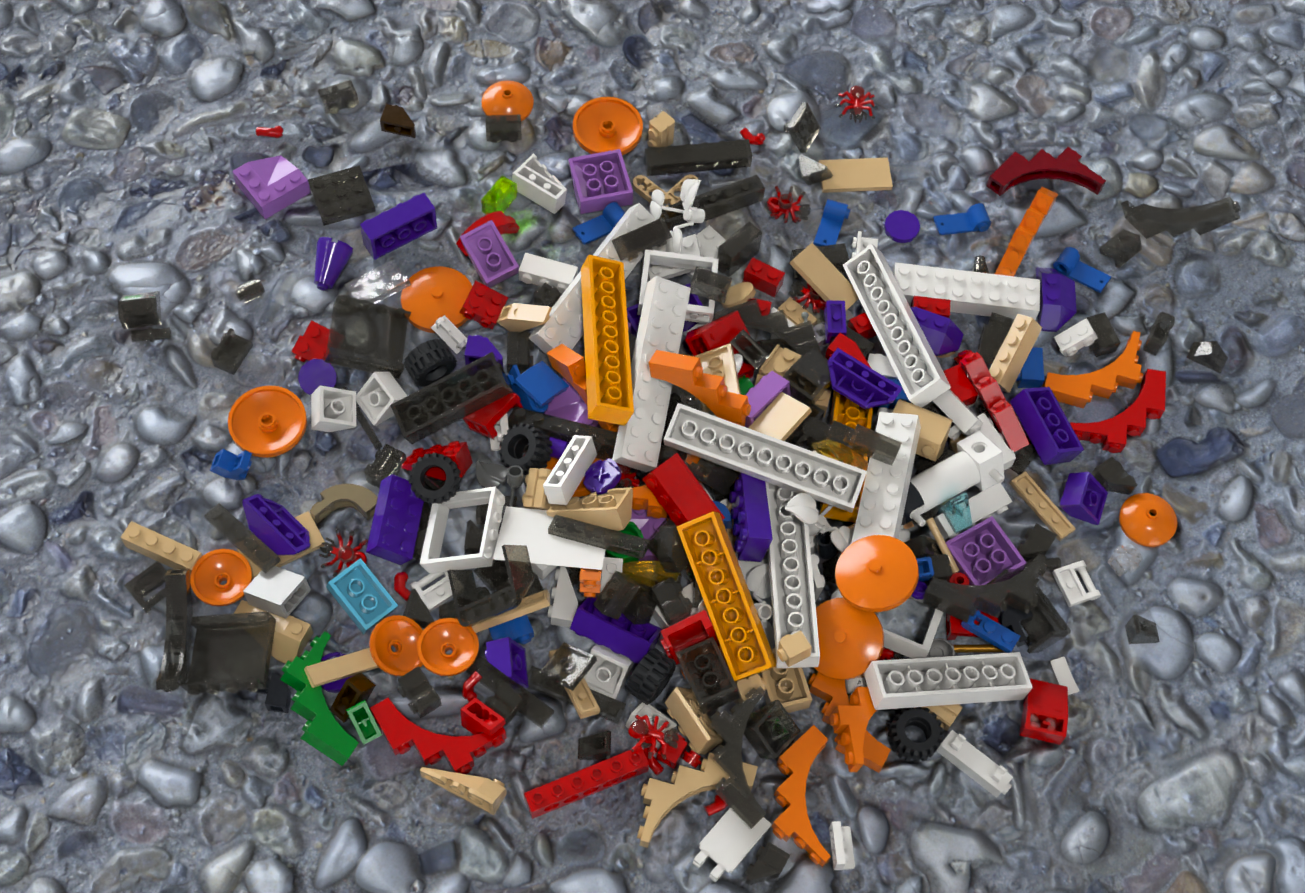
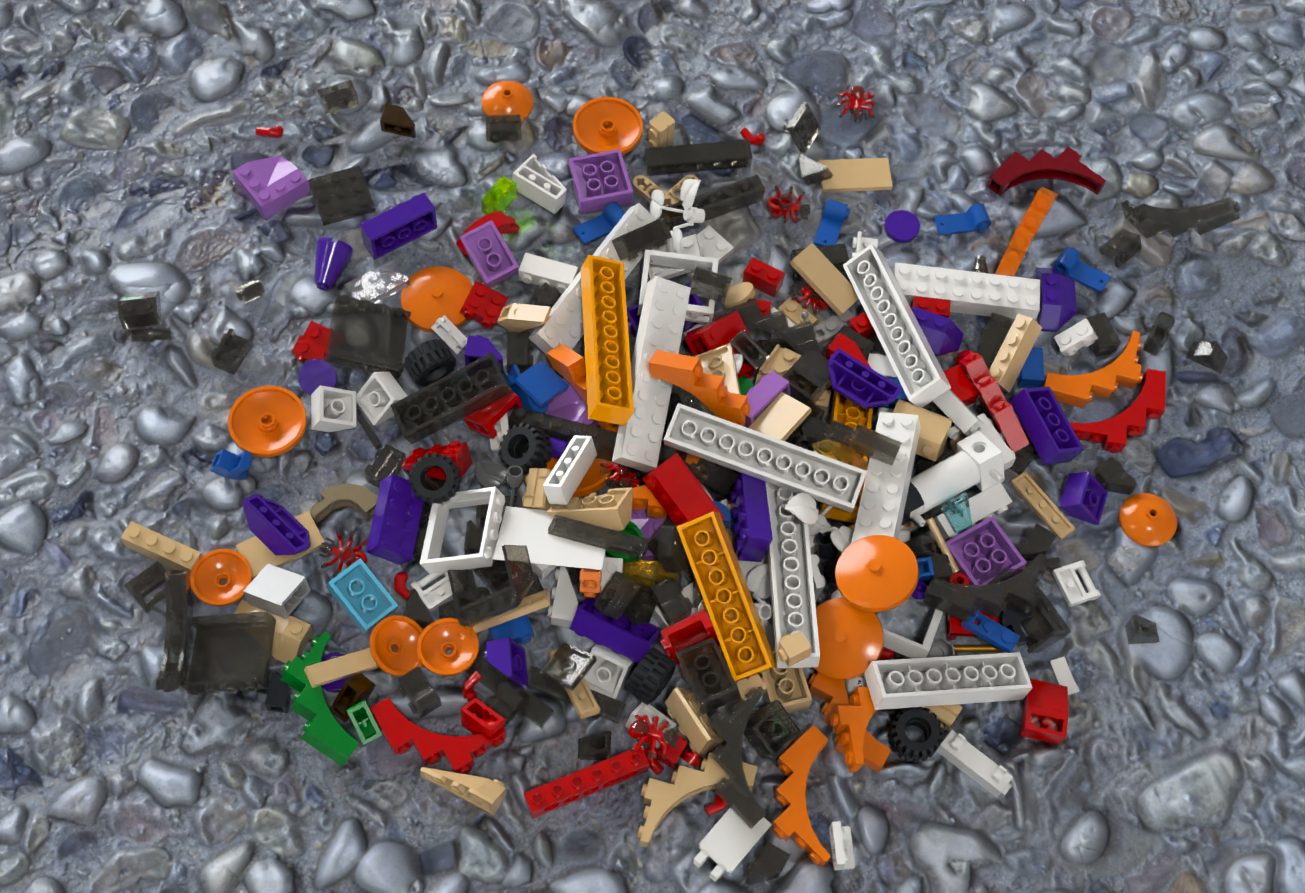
(242, 538): clear smoke plate -> none
(602, 476): dark purple tile -> none
(739, 249): clear smoke brick -> none
(834, 319): dark purple panel -> none

